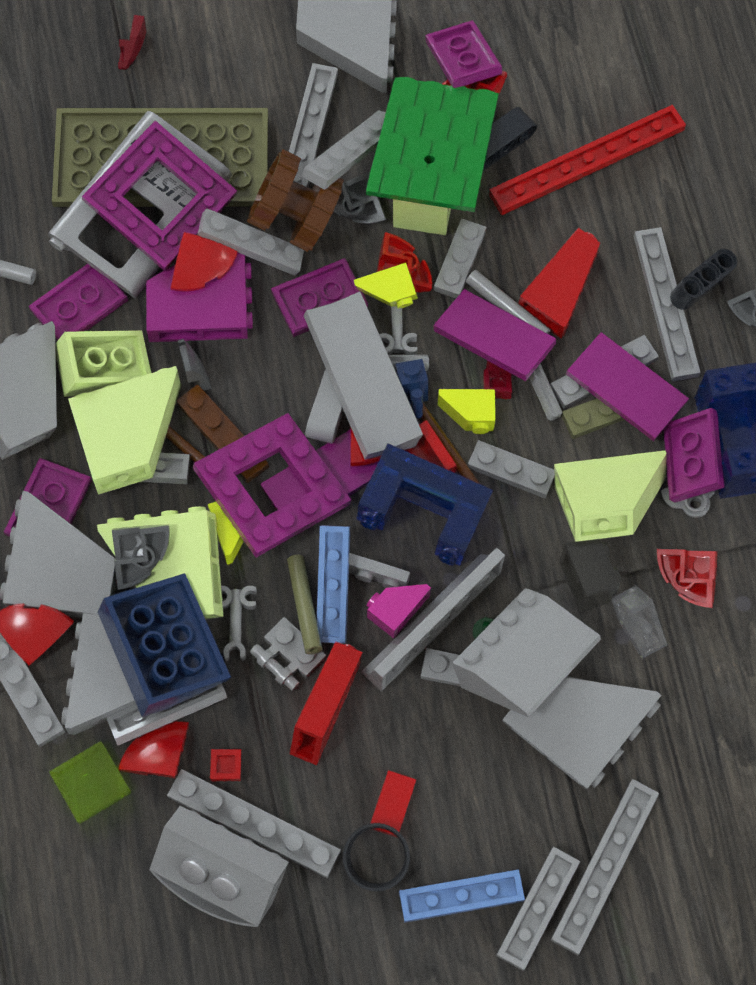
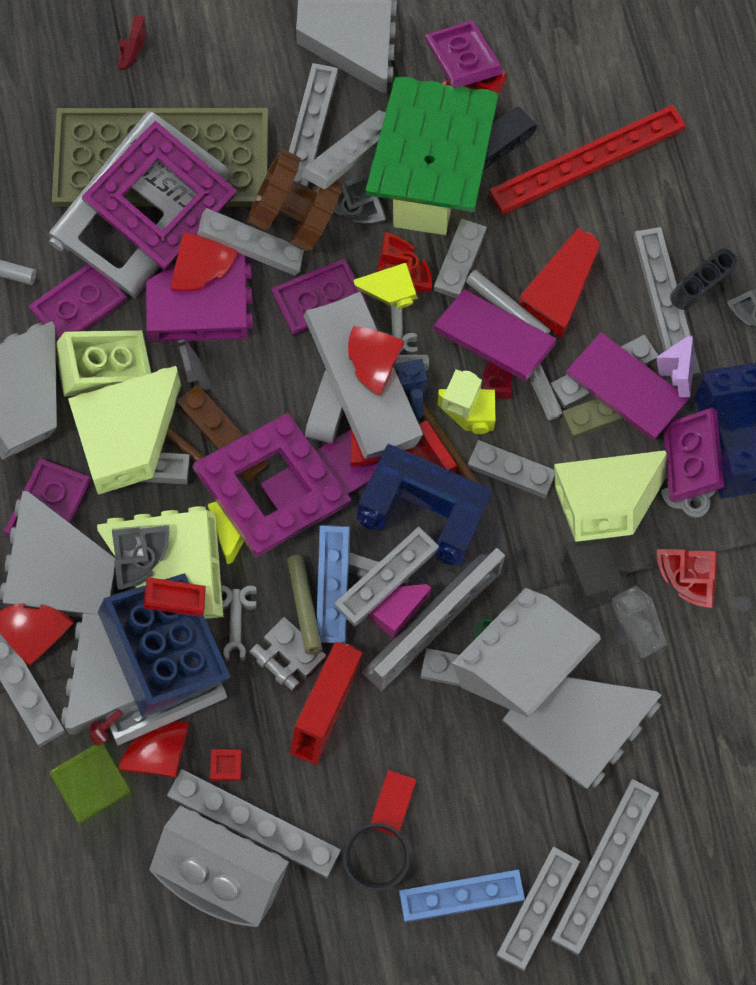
(98, 730): none -> dark red hand
(174, 597): none -> red tile
(373, 356): none -> red brick
(386, 576): none -> light grey plate
(461, 393): none -> yellowish green brick
(679, 364): none -> lavender slope

